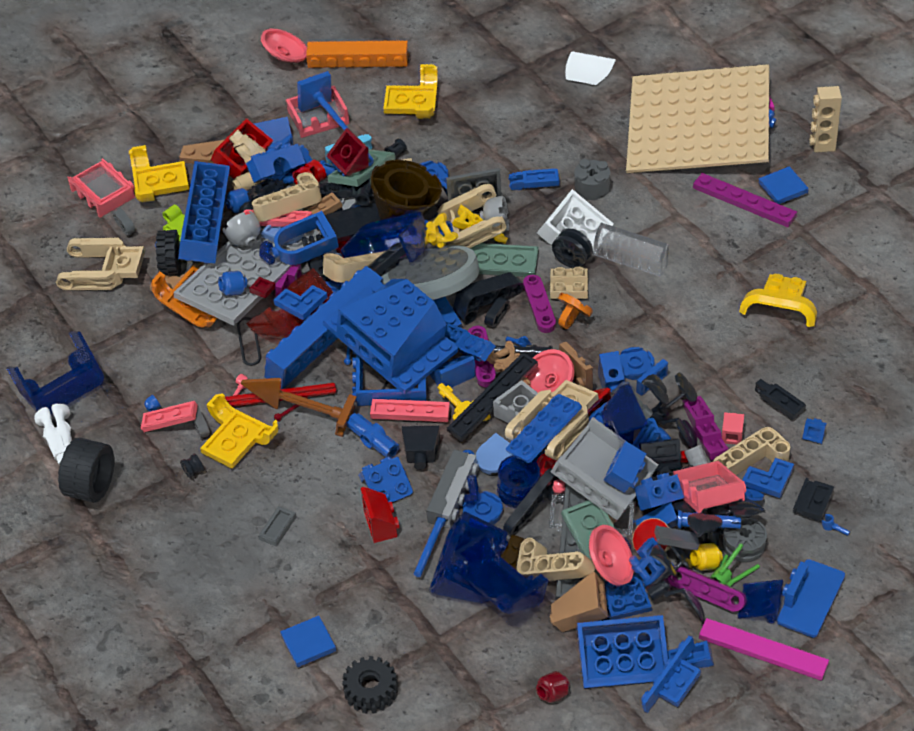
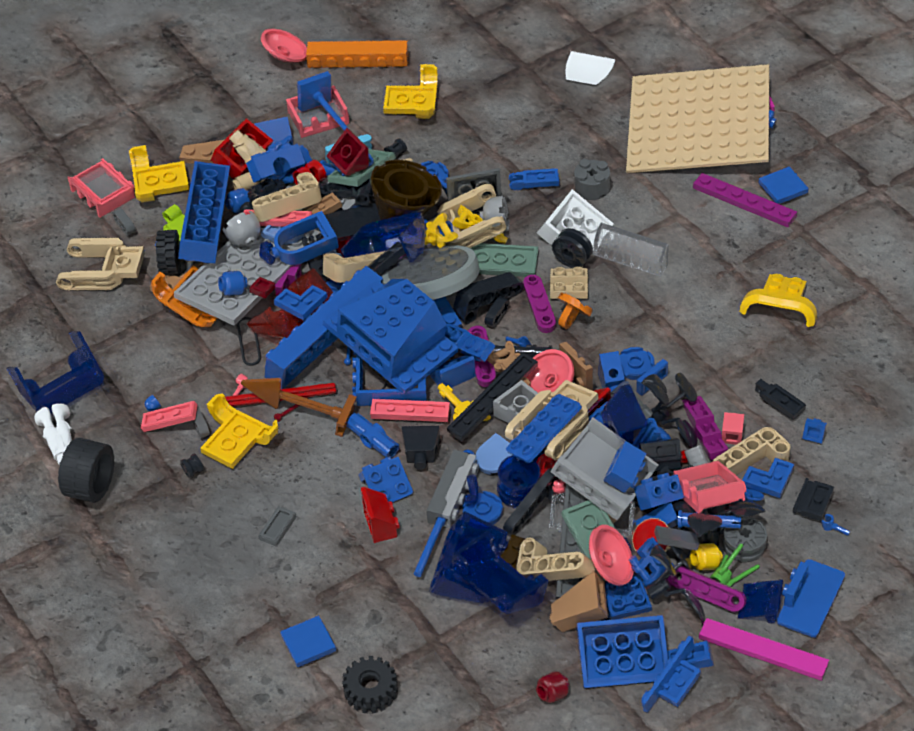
(826, 119): tan brick -> none

